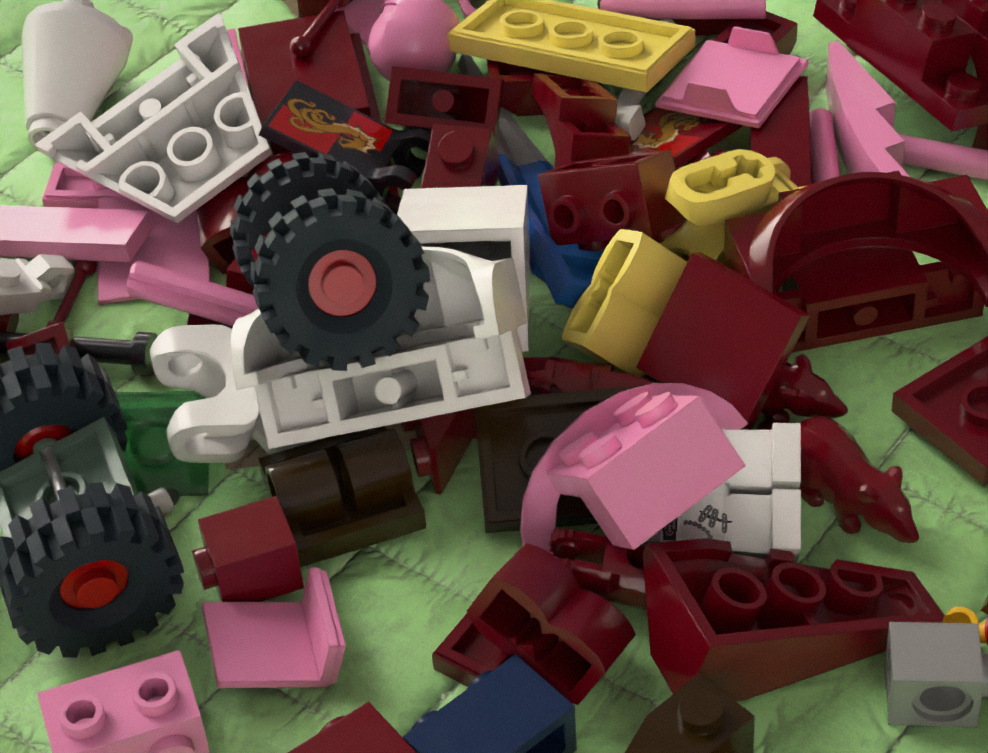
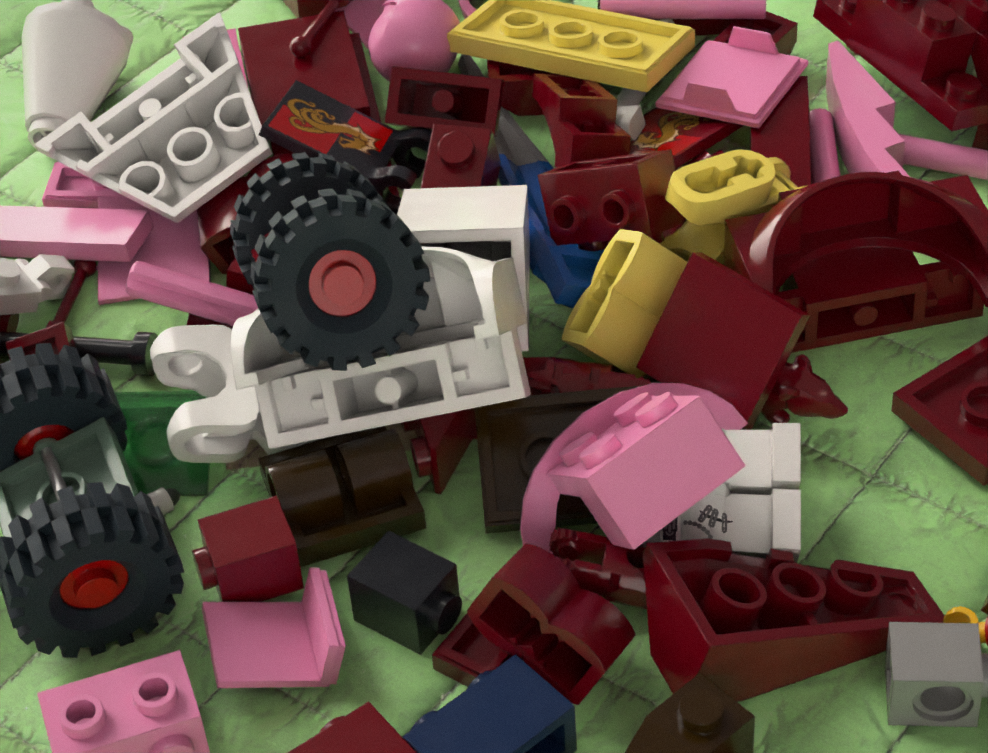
(405, 592): none -> black brick
(841, 474): dark red animal -> none

